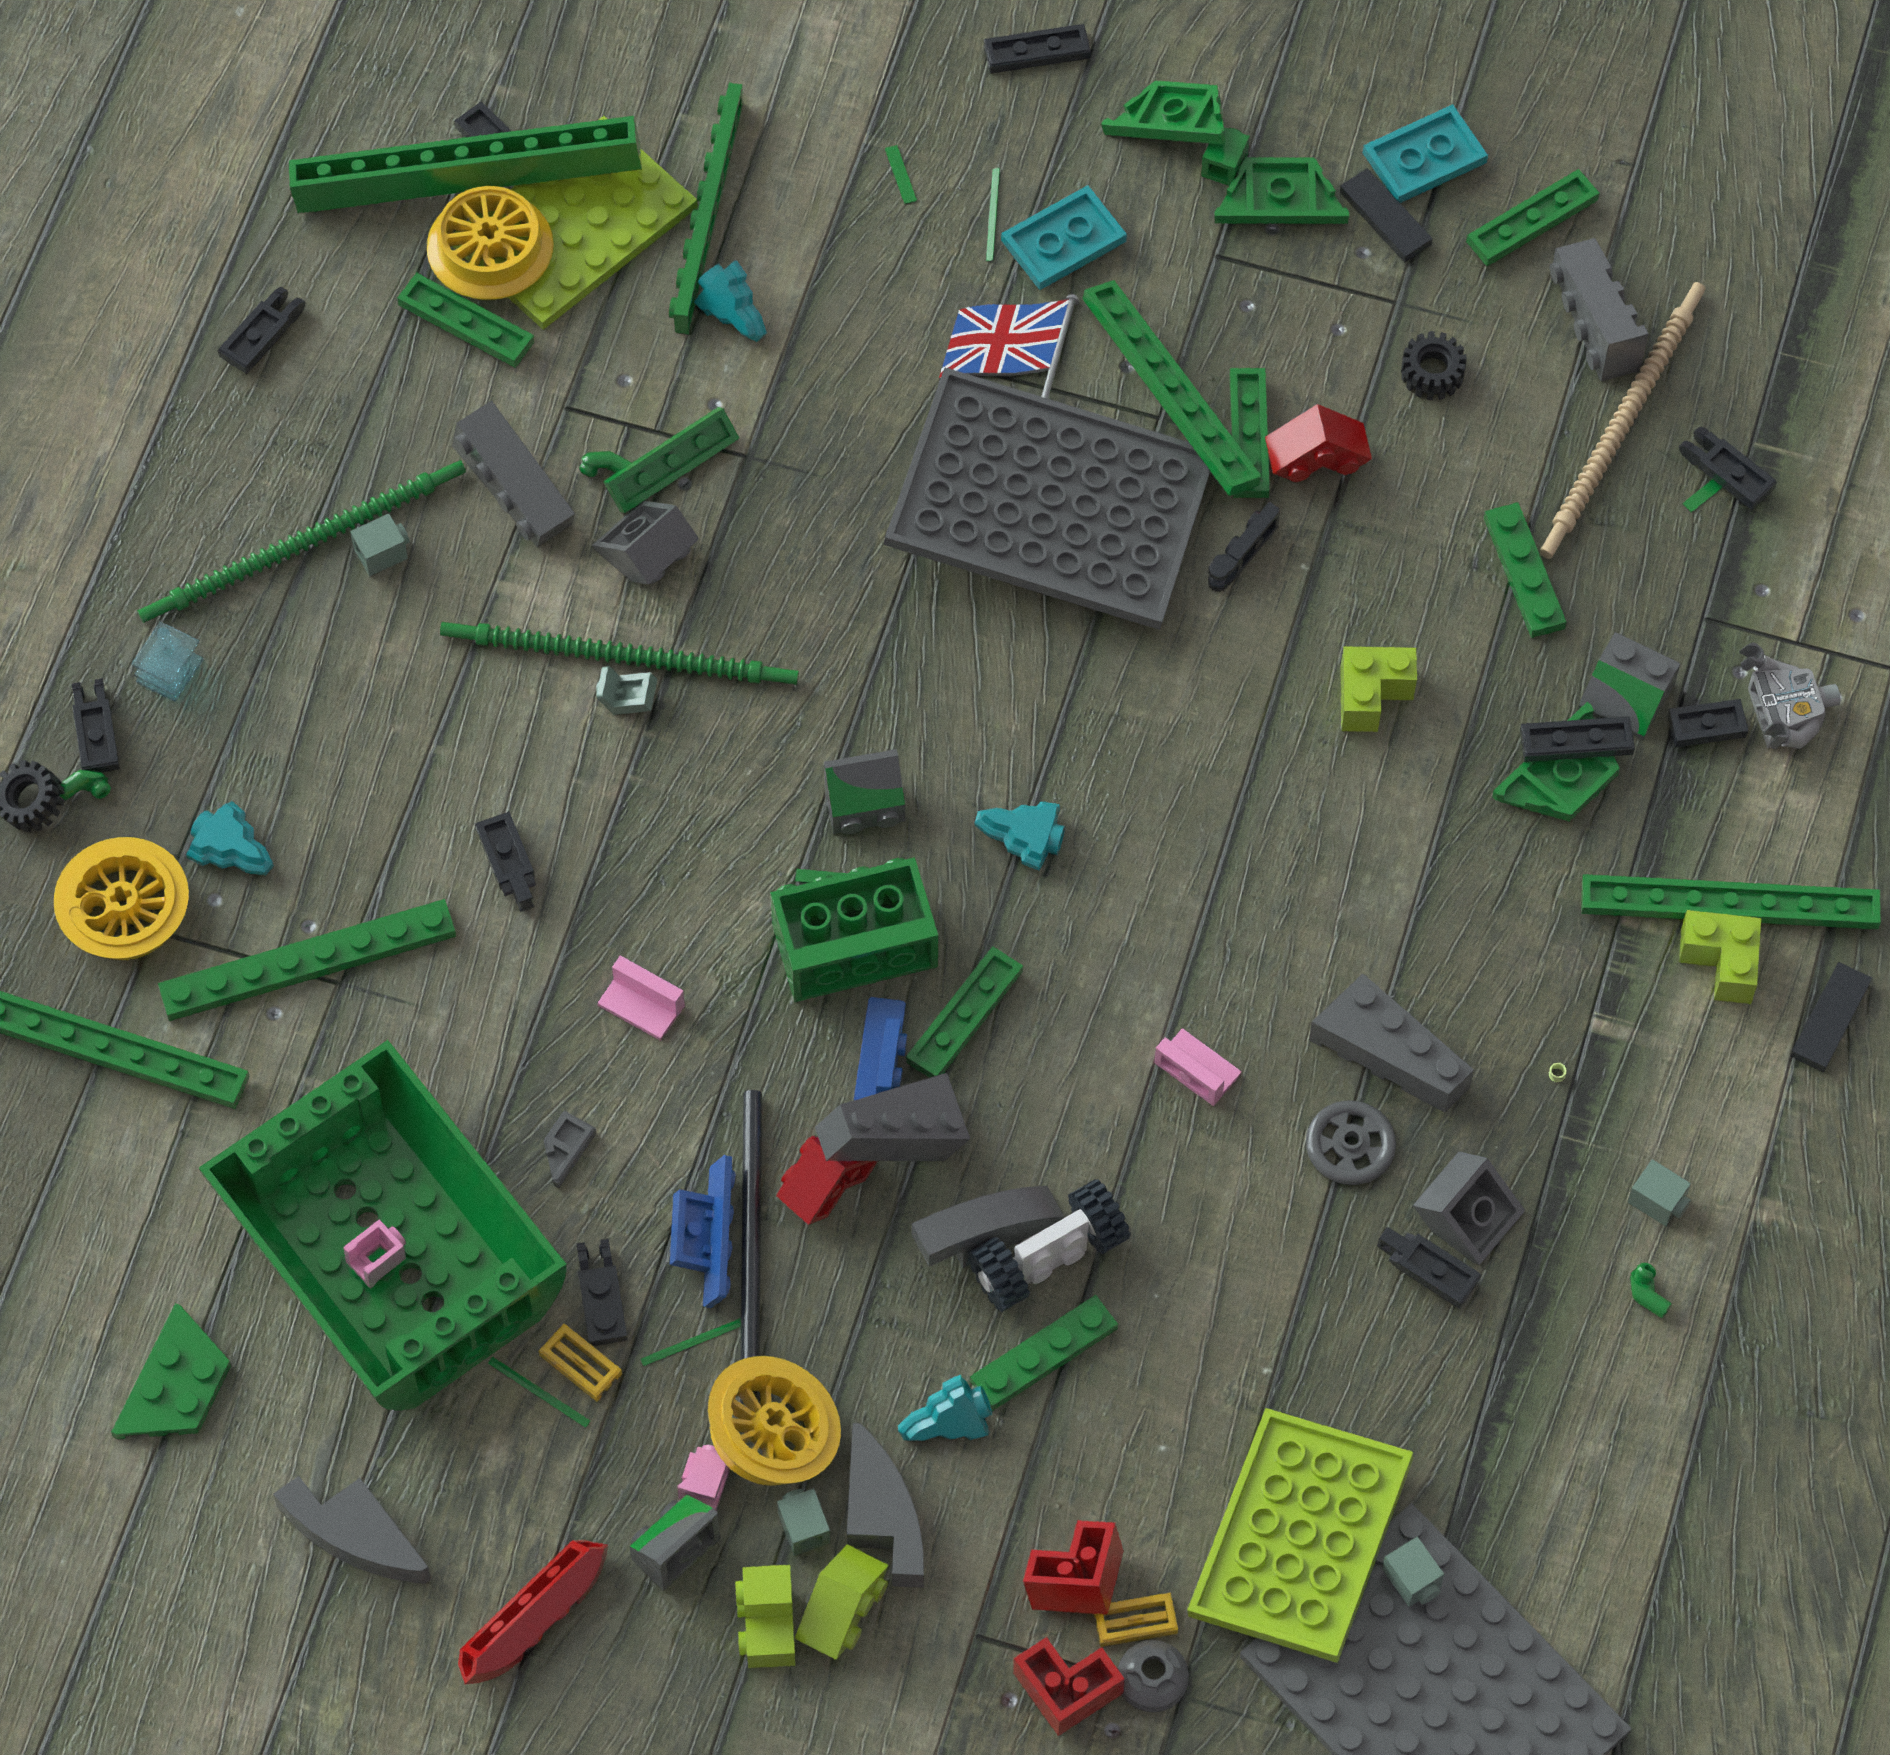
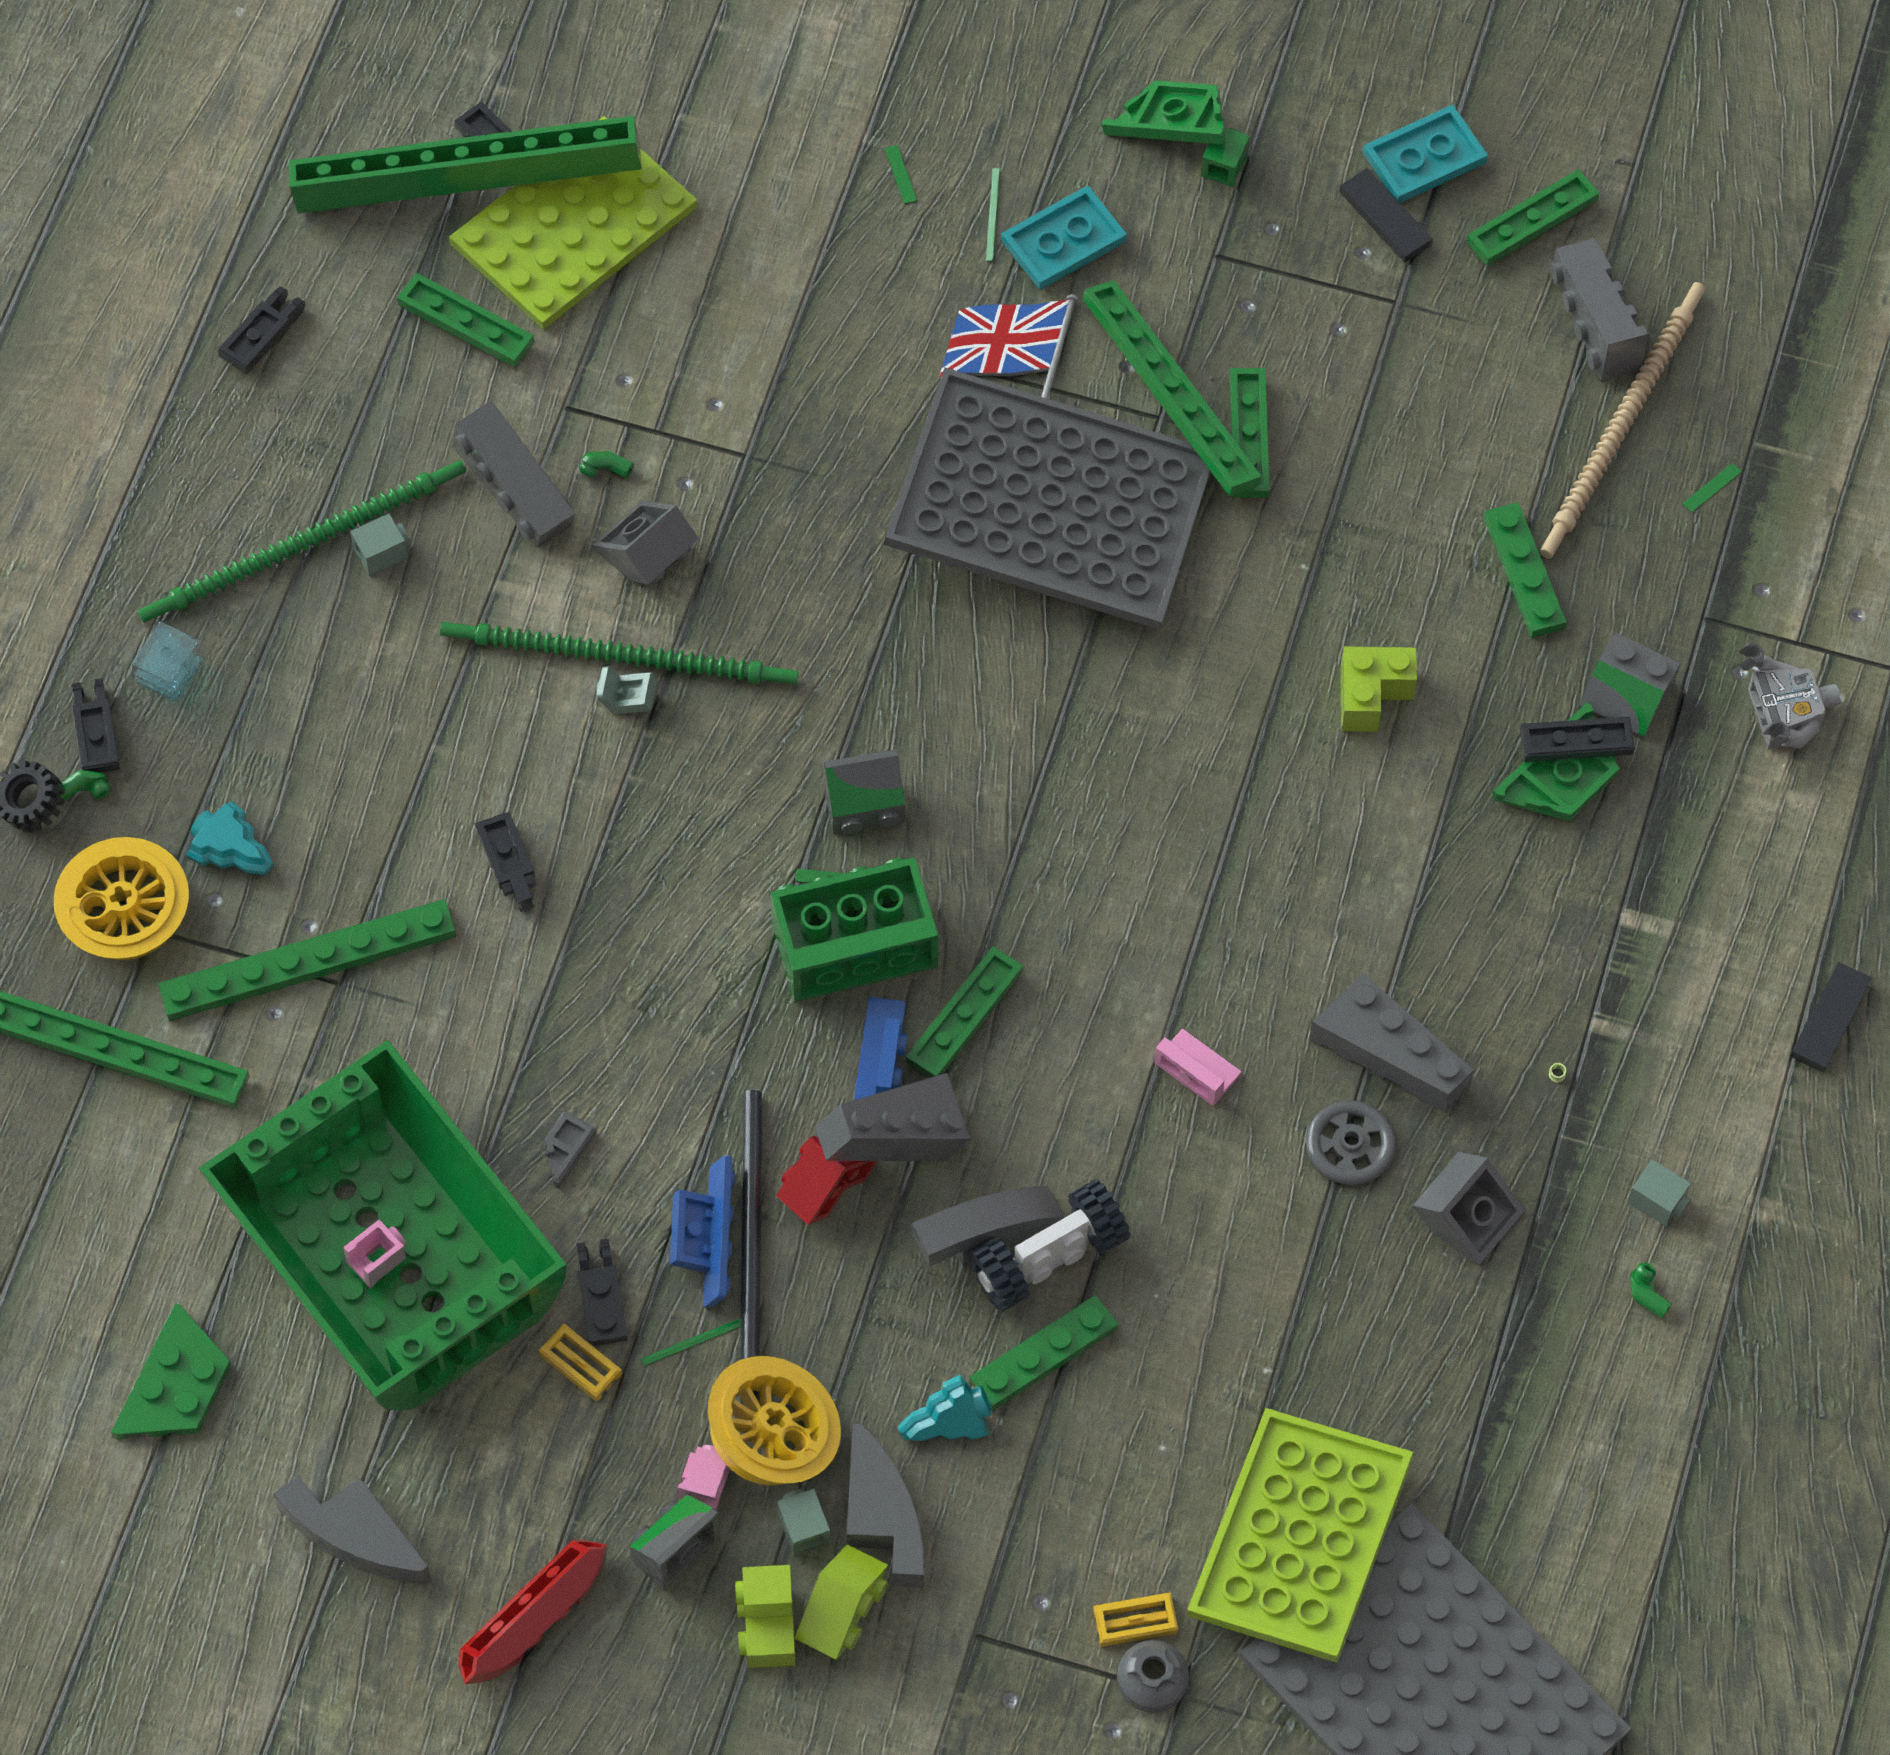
(494, 279): yellow piece -> none
(539, 1392): green piece -> none
(642, 998): bright pink panel -> none
(671, 460): green plate -> none
(704, 219): green plate -> none
(731, 300): teal rock -> none
(1025, 831): teal rock -> none
(1037, 48): black tile -> none
(1067, 1693): red brick -> none
(1078, 1578): red brick -> none
(1243, 548): black hinge -> none
(1281, 193): green wing -> none
(1318, 440): red brick -> none
(1413, 1573): sand green brick -> none
(1430, 1266): black hinge -> none
(1433, 348): black tyre -> none
(1708, 723): black plate -> none
(1728, 468): black hinge -> none
(1729, 945): lime brick -> none
(1766, 901): green plate -> none

